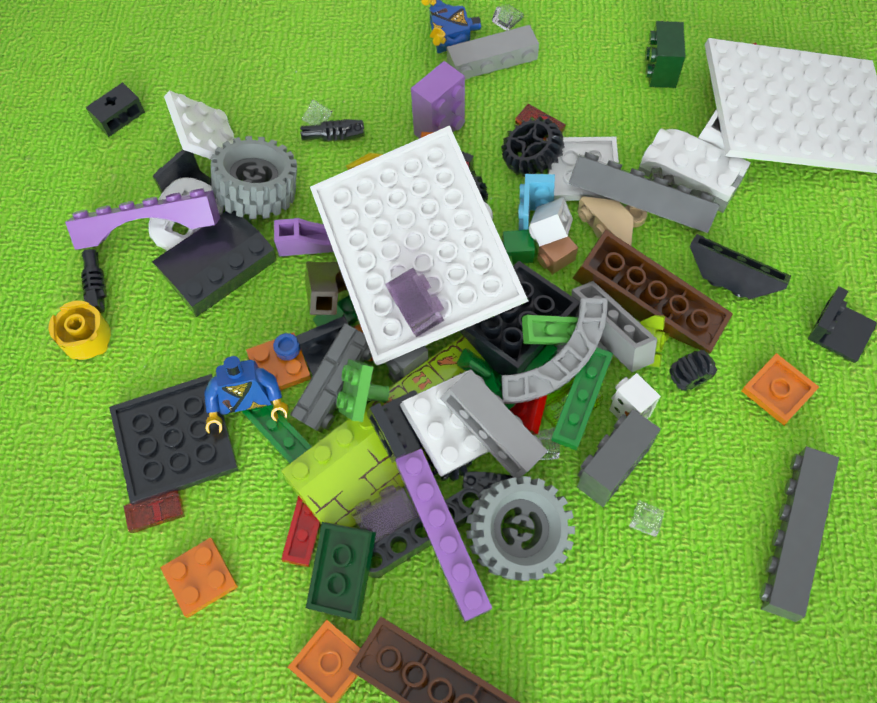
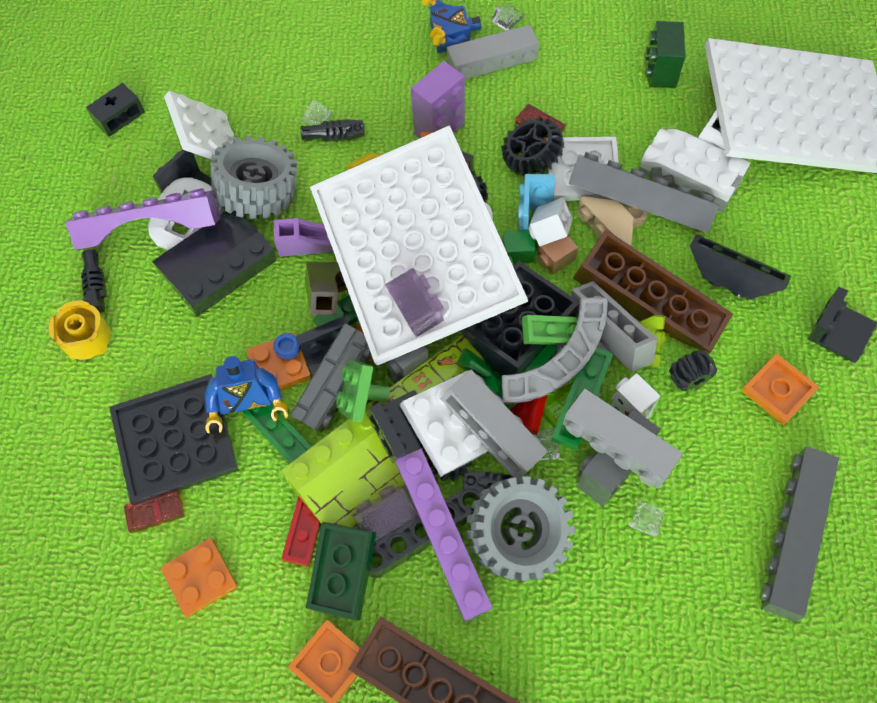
(622, 439): none -> light grey brick

